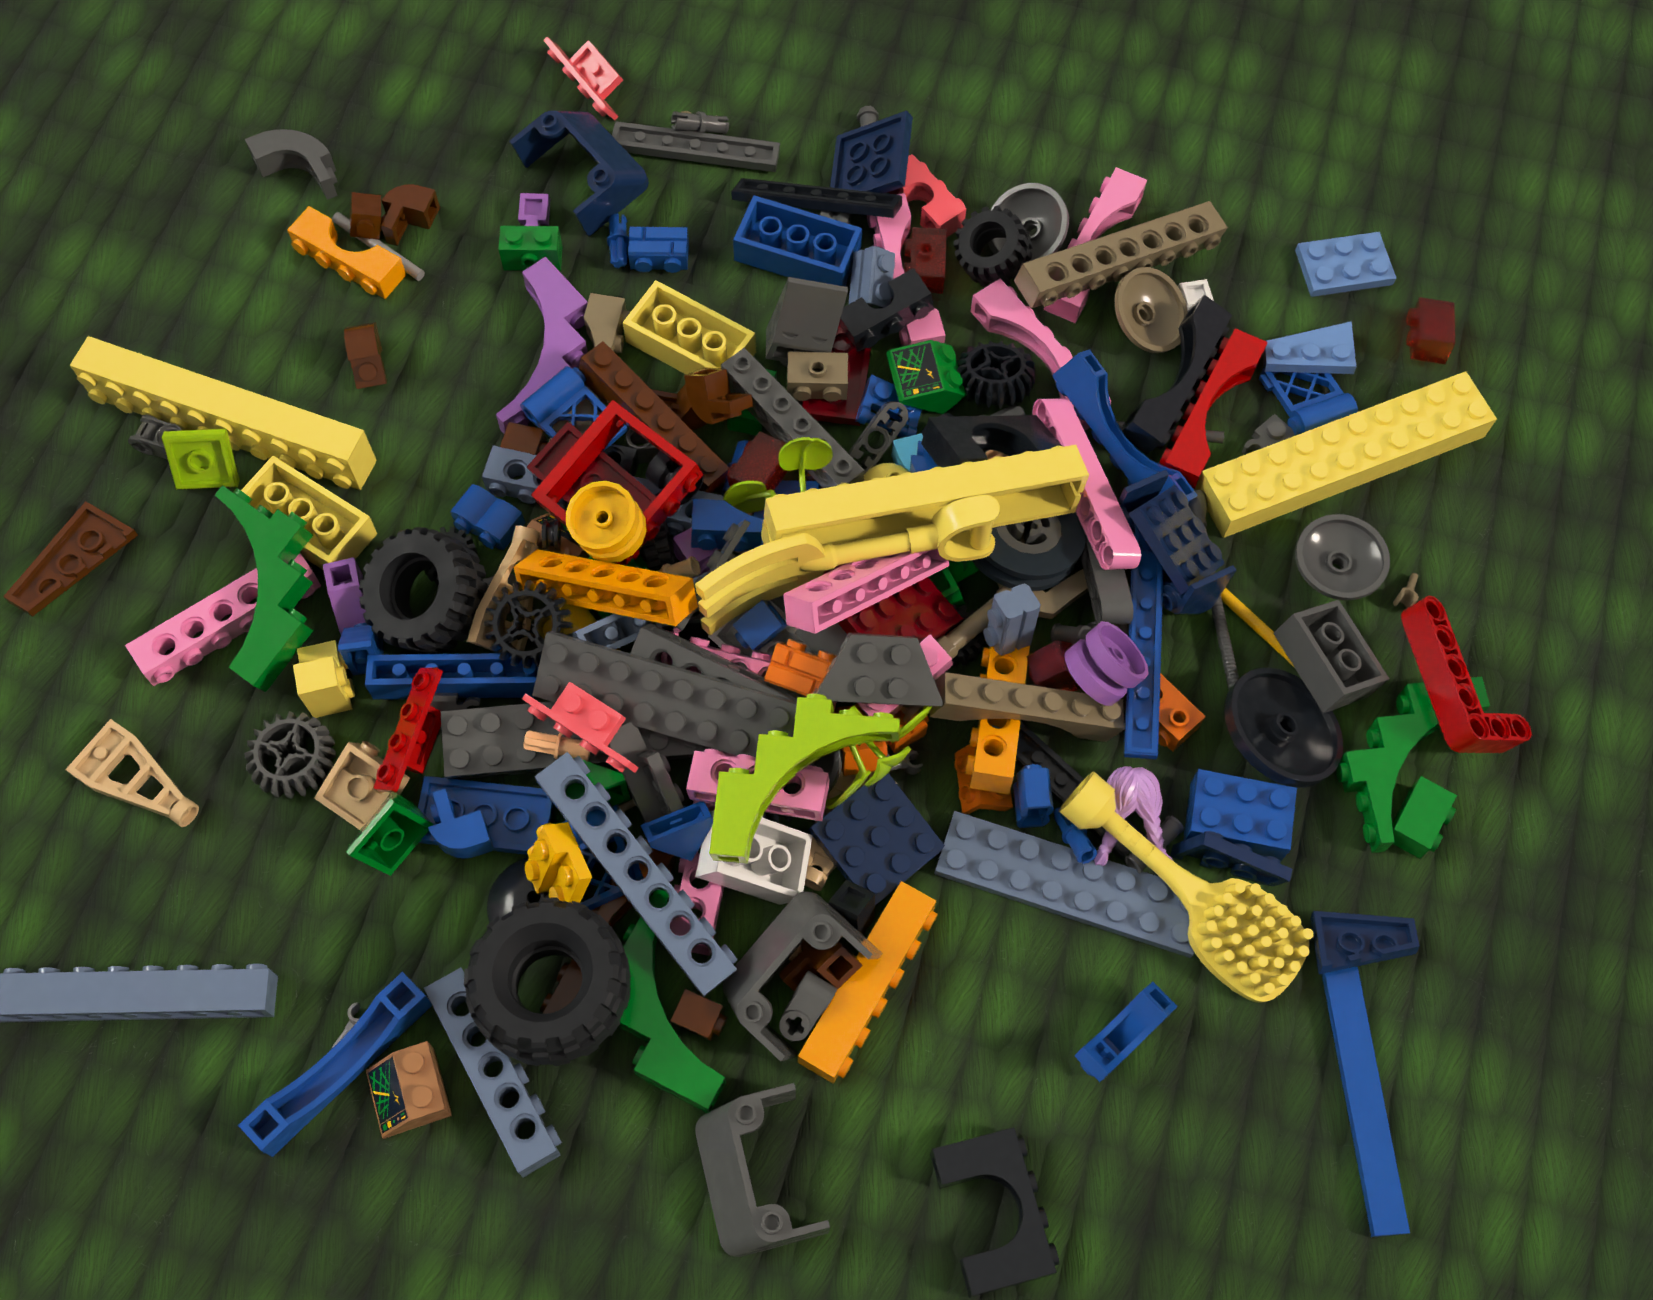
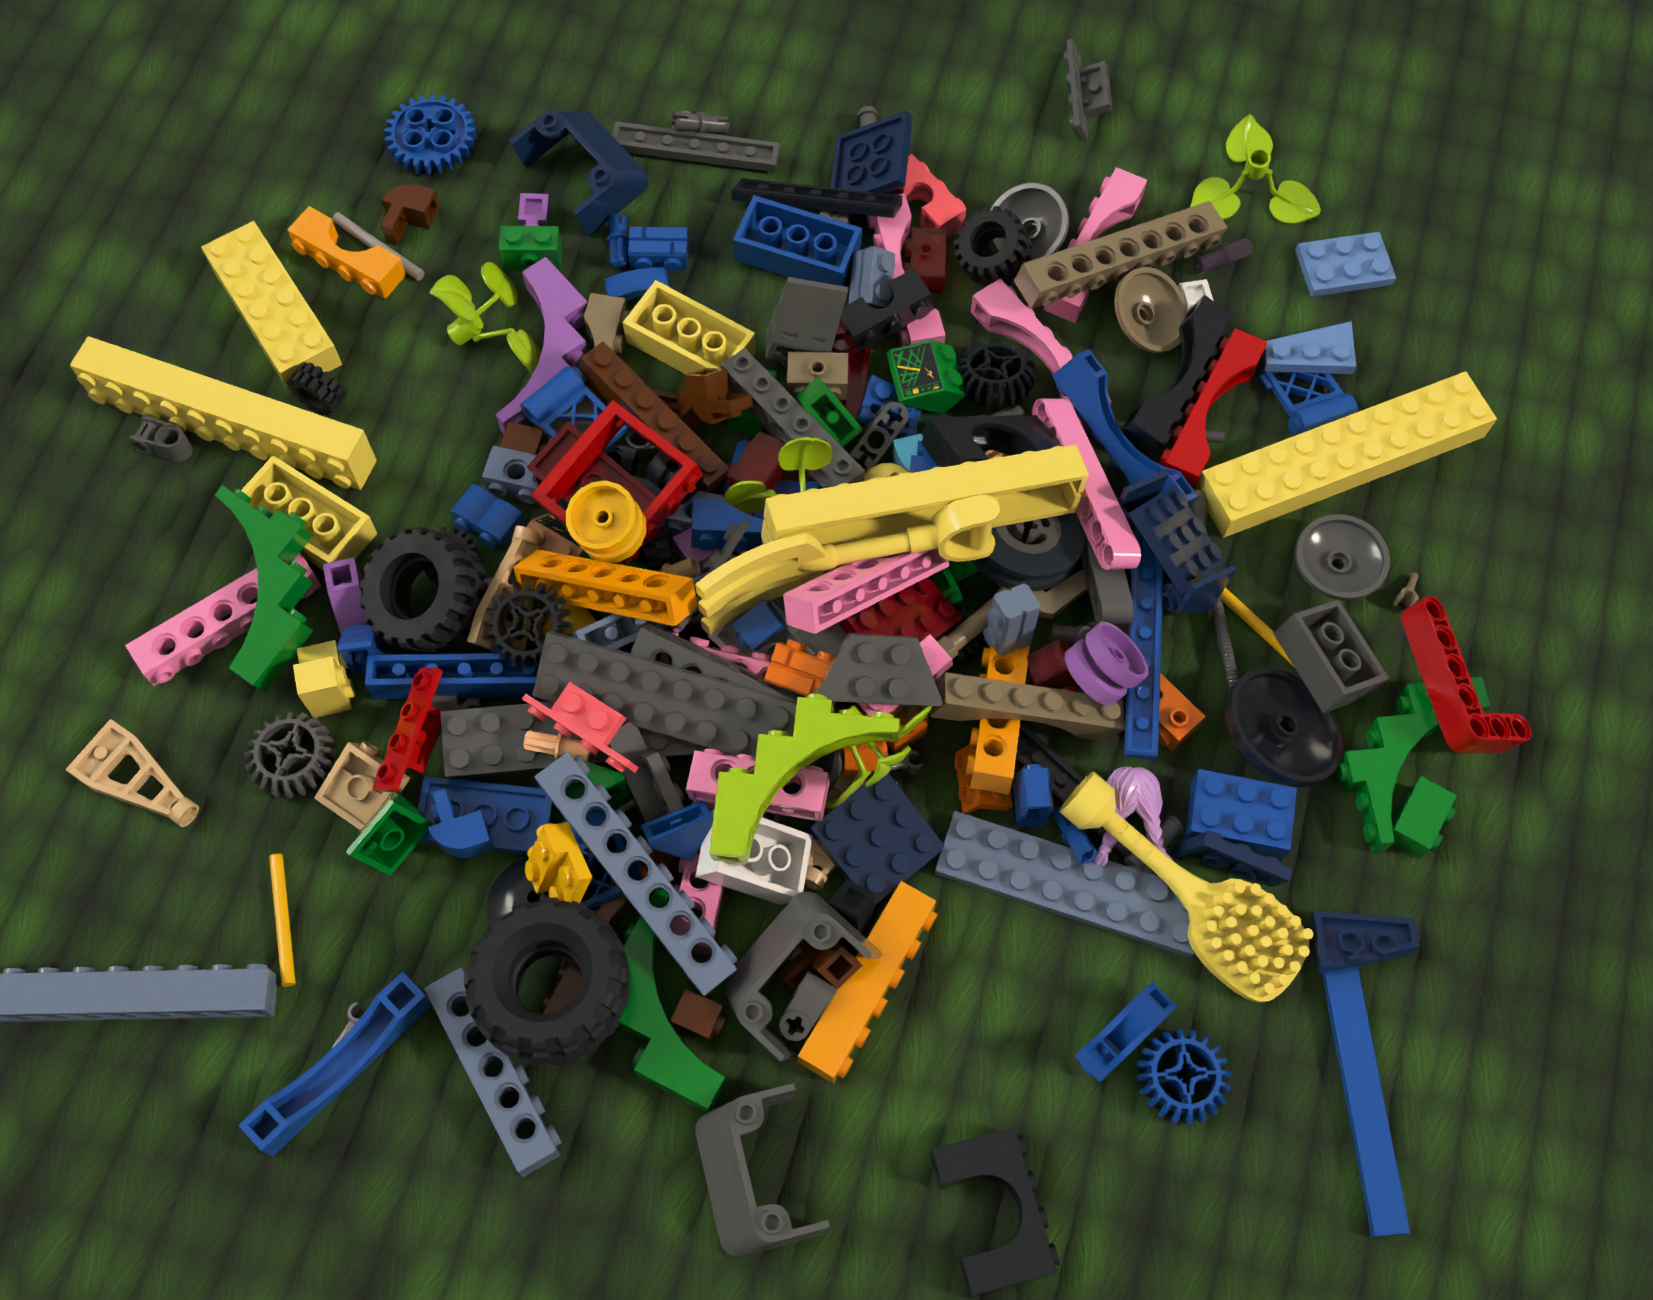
(71, 555): reddish brown wing -> none
(200, 458): lime tile -> none
(270, 302): none -> light yellow brick
(282, 920): none -> yellow bar
(293, 149): dark grey arch -> none
(316, 388): none -> black tyre
(364, 354): reddish brown brick -> none
(365, 215): reddish brown brick -> none
(408, 1090): medium nougat slope -> none
(430, 134): none -> blue gear
(469, 324): none -> lime plant
(551, 535): black bush -> none
(592, 71): coral bracket -> none
(635, 282): none -> blue slope
(829, 412): none -> green brick
(1089, 89): none -> dark grey bracket
(1182, 1061): none -> blue gear
(1223, 255): none -> axle
(1253, 145): none -> lime plant
(1269, 433): dark grey plate -> none
(1431, 330): clear red brick -> none

